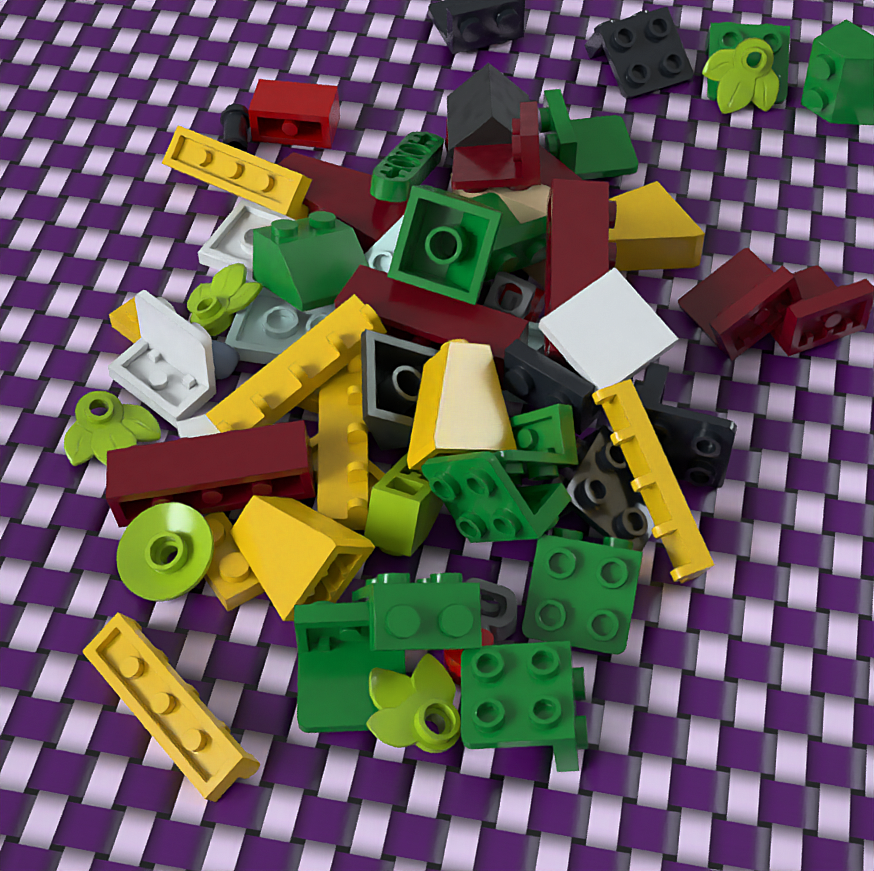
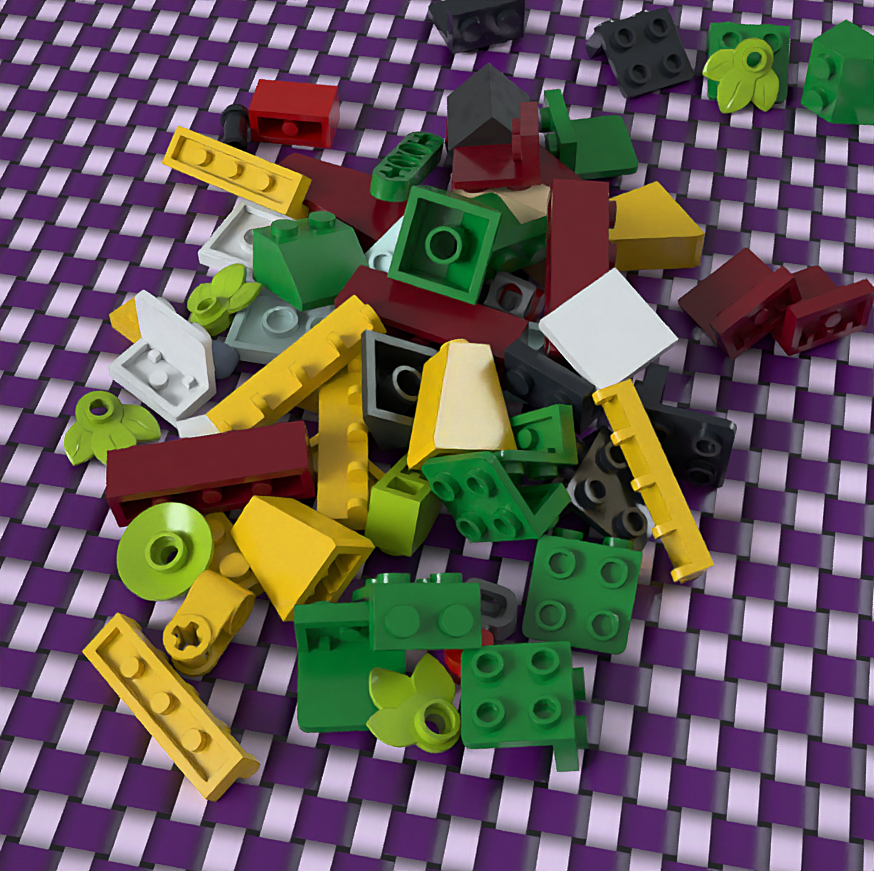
(211, 615): none -> yellow piece

